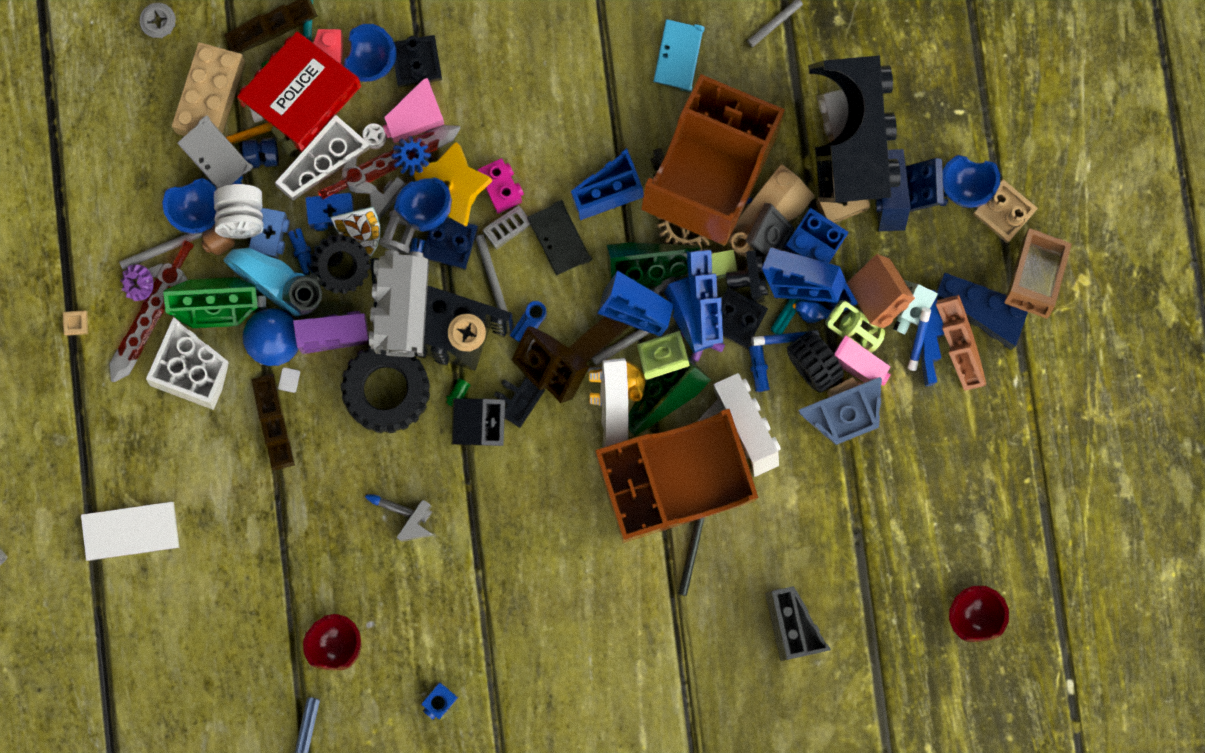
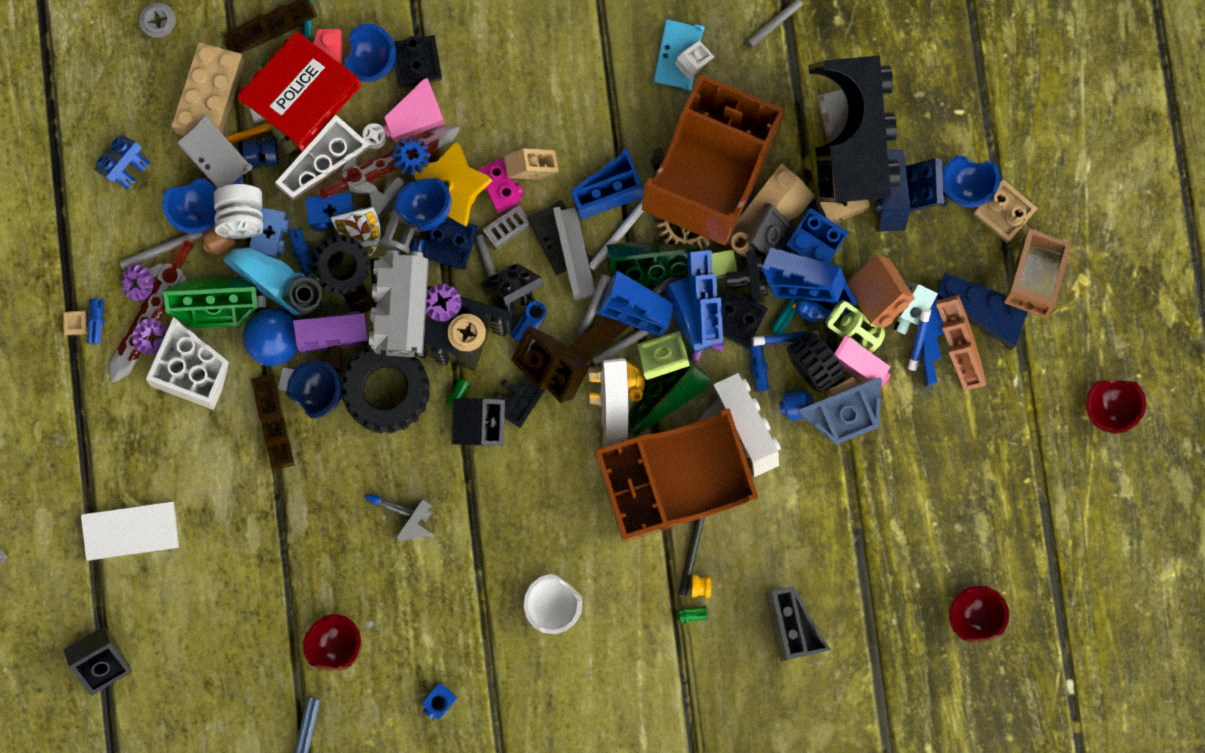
(95, 321): none -> blue axle
(97, 660): none -> black slope
(122, 153): none -> blue plate
(142, 330): none -> medium lavender gear
(315, 388): none -> dark blue cylinder
(335, 358): none -> dark brown tile
(359, 300): none -> dark brown slope
(453, 305): none -> medium lavender gear
(512, 284): none -> black plate
(531, 164): none -> tan brick
(552, 604): none -> white cylinder
(574, 253): none -> light grey fence
(593, 307): none -> light grey bar
(617, 236): none -> white bar
(692, 614): none -> green pin
(693, 59): none -> white slope
(701, 586): none -> yellow wheel
(793, 402): none -> blue head
(1115, 405): none -> dark red cylinder

